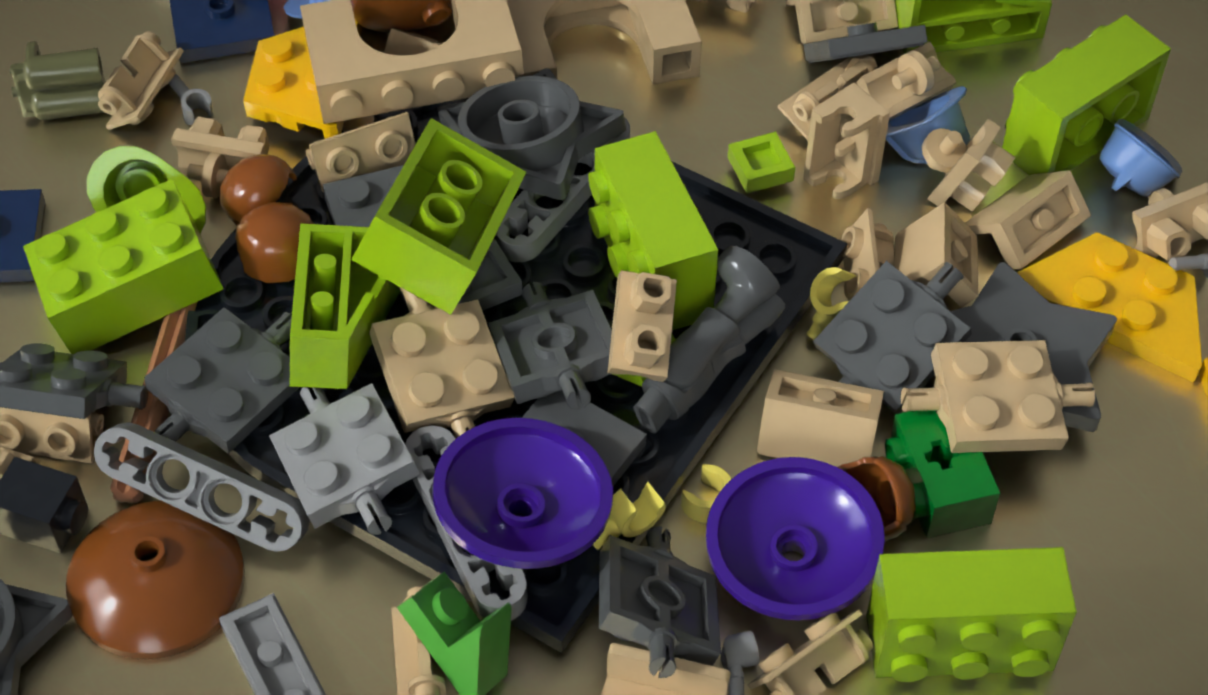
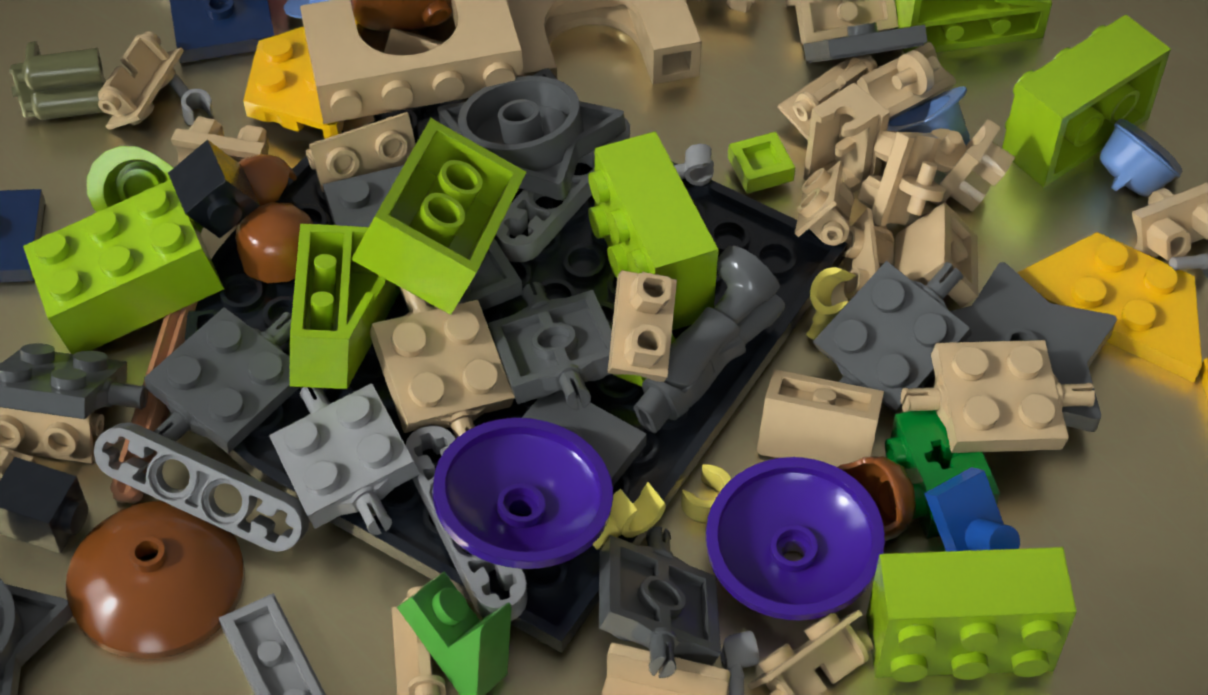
(213, 189): none -> black brick
(698, 165): none -> light grey hand
(826, 206): none -> tan hinge
(906, 178): none -> tan hips
(969, 514): none -> blue tile
(1032, 216): tan panel -> none

